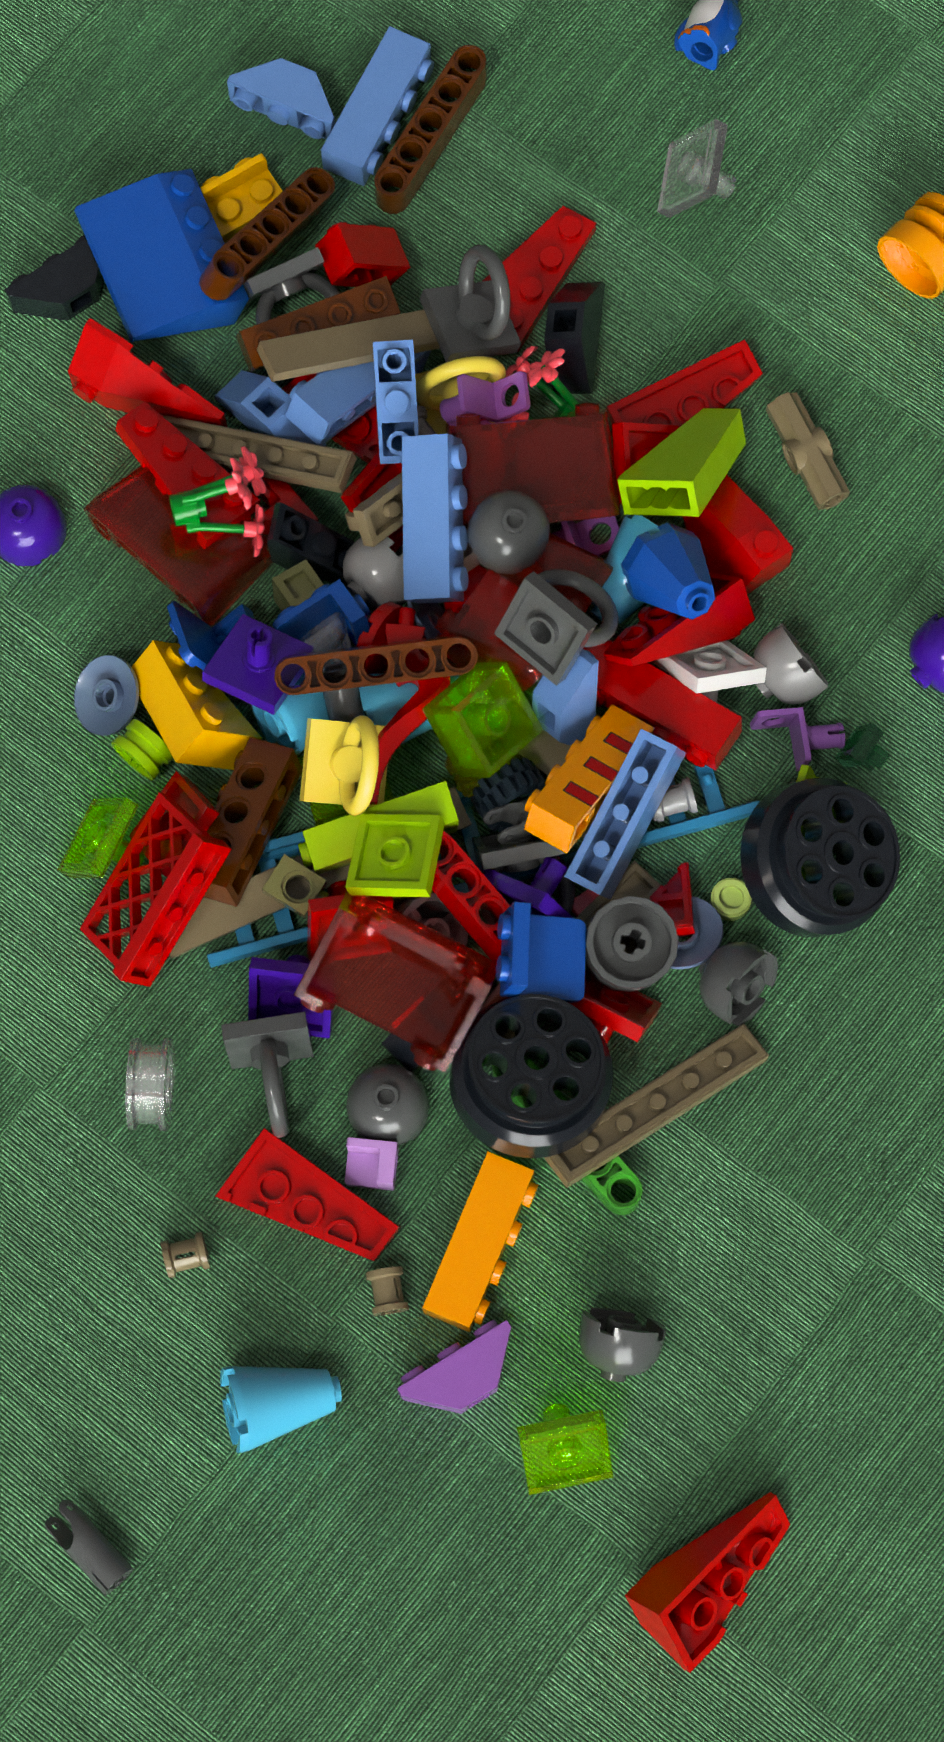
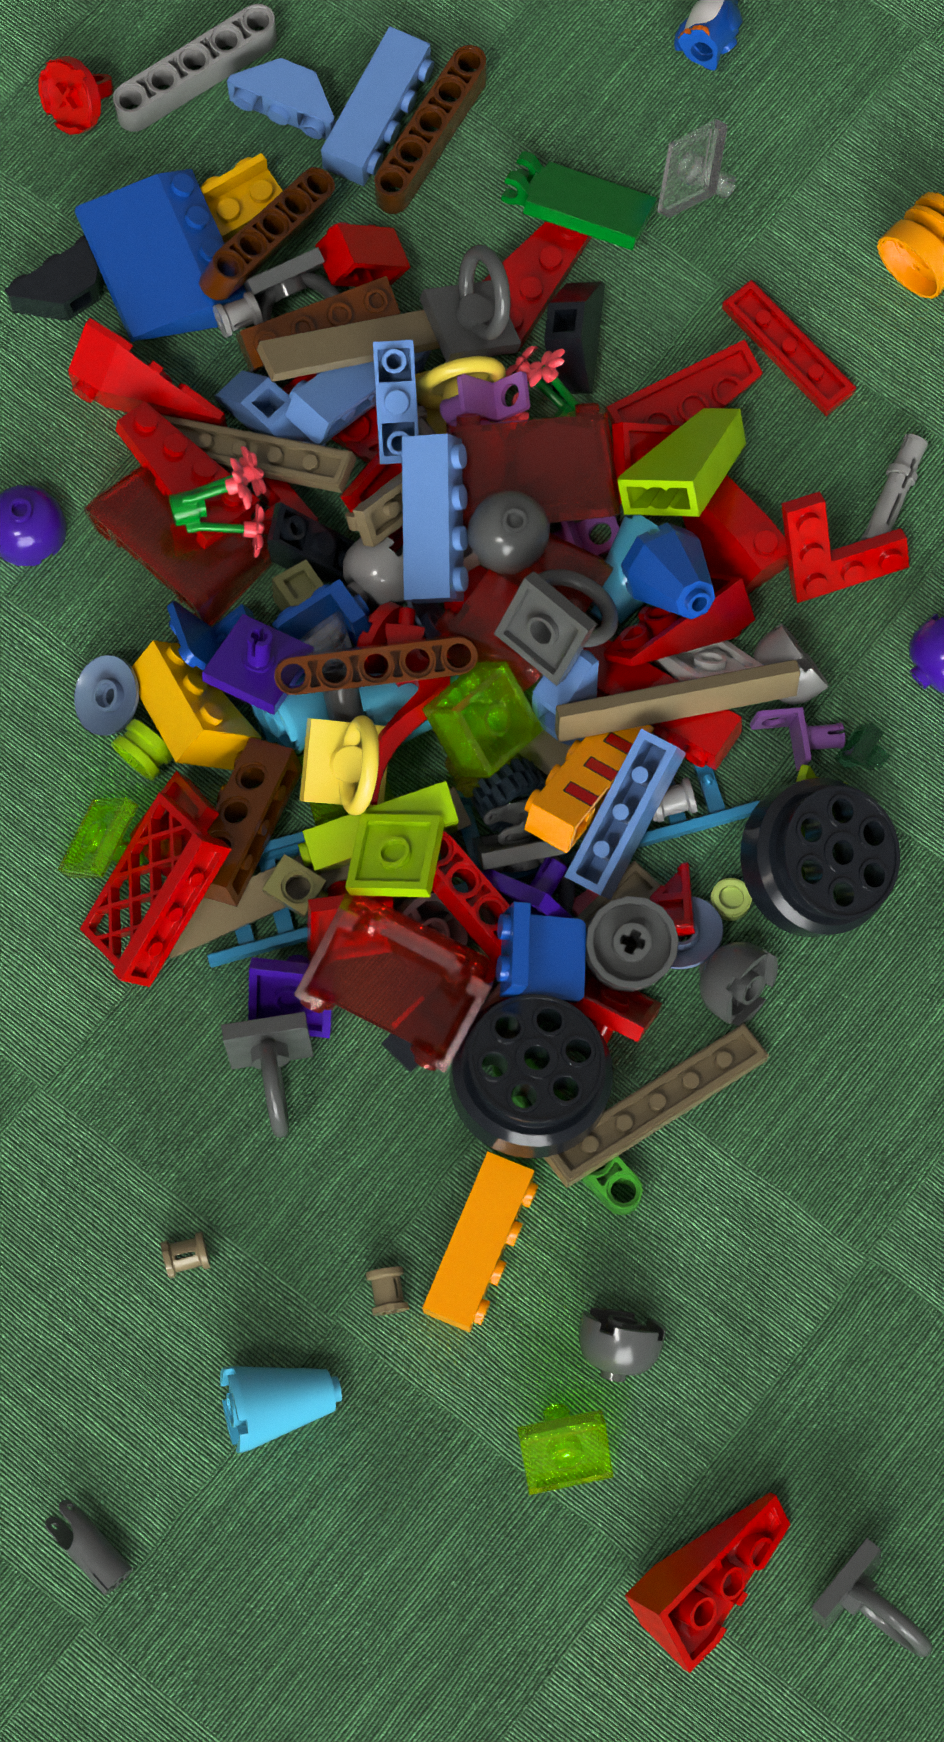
(72, 94): none -> red tile
(150, 1084): clear wheel -> none
(189, 83): none -> light grey beam
(237, 314): none -> light grey bush
(299, 1194): red wing -> none
(371, 1163): lavender panel -> none
(387, 1104): dark grey cylinder -> none
(463, 1374): medium lavender slope -> none
(579, 201): none -> green tile
(676, 700): none -> dark tan tile
(788, 347): none -> red tile
(807, 450): dark tan piece -> none
(818, 570): none -> red plate
(856, 1593): none -> dark grey tile
(900, 477): none -> light grey pin

